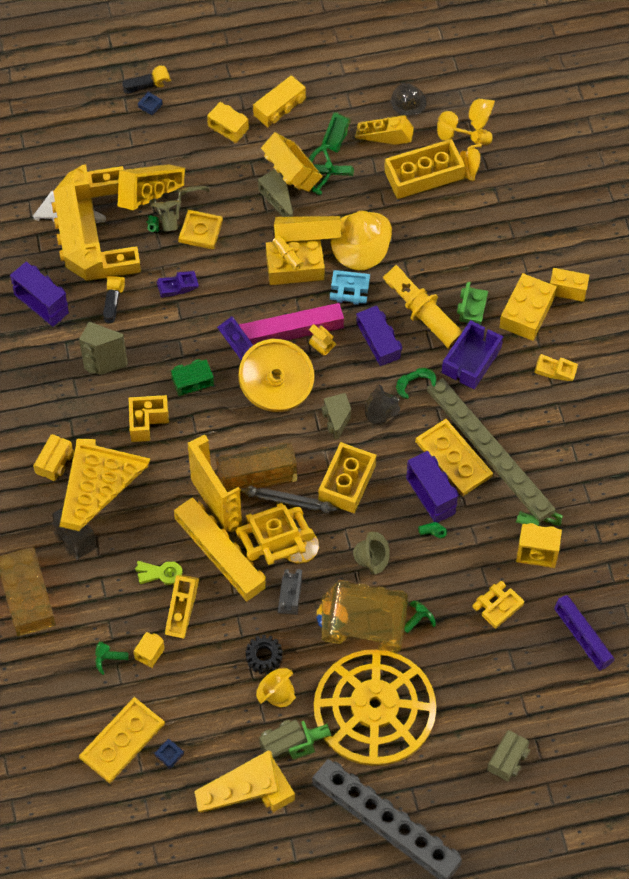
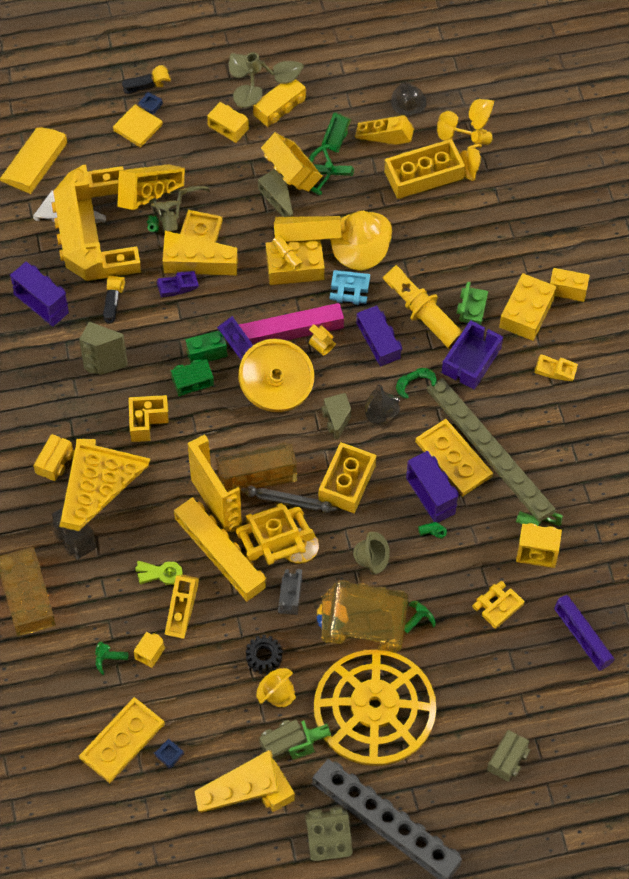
(34, 159): none -> yellow slope
(137, 125): none -> yellow tile
(193, 254): none -> yellow wedge
(206, 346): none -> green brick
(241, 65): none -> olive plant
(328, 834): none -> olive bracket

